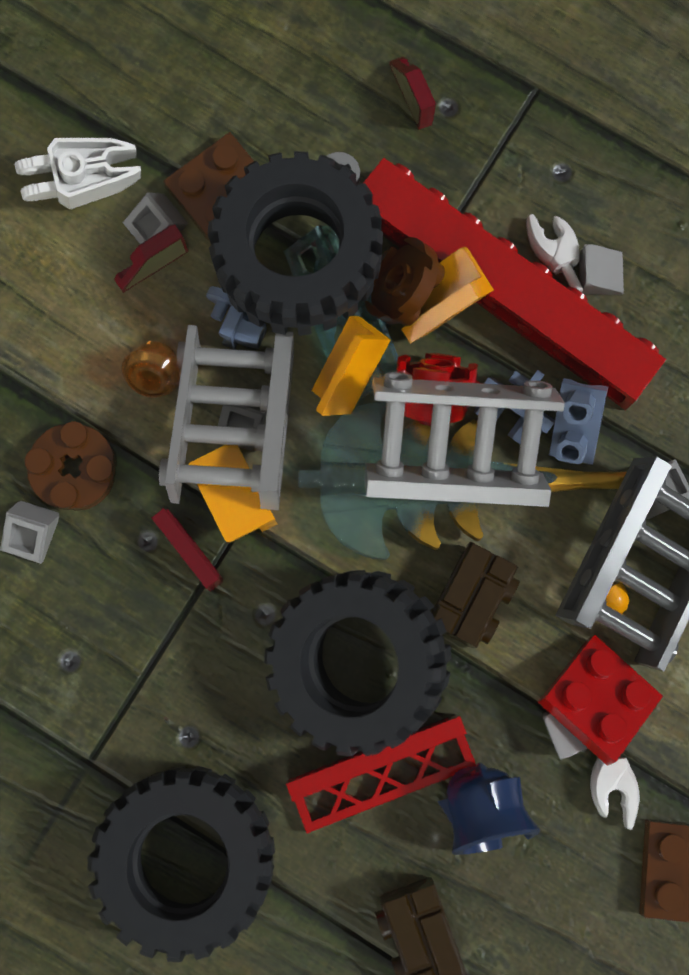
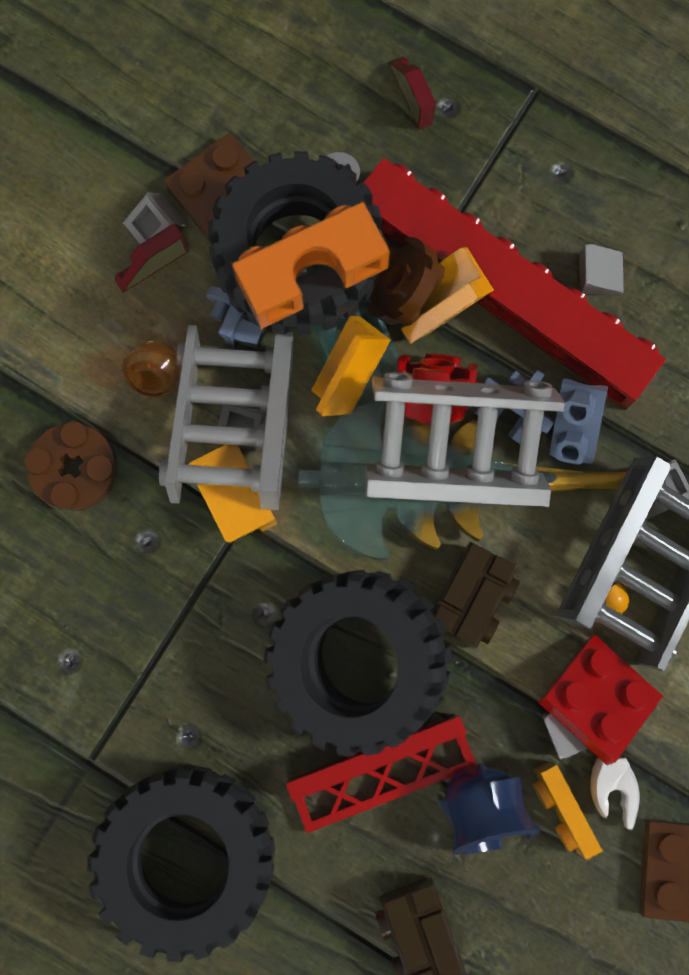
(28, 531): light grey slope -> none
(80, 170): white hinge -> none
(188, 549): dark red tile -> none
(342, 241): none -> orange arch
(556, 254): white hand -> none
(574, 828): none -> light orange plate

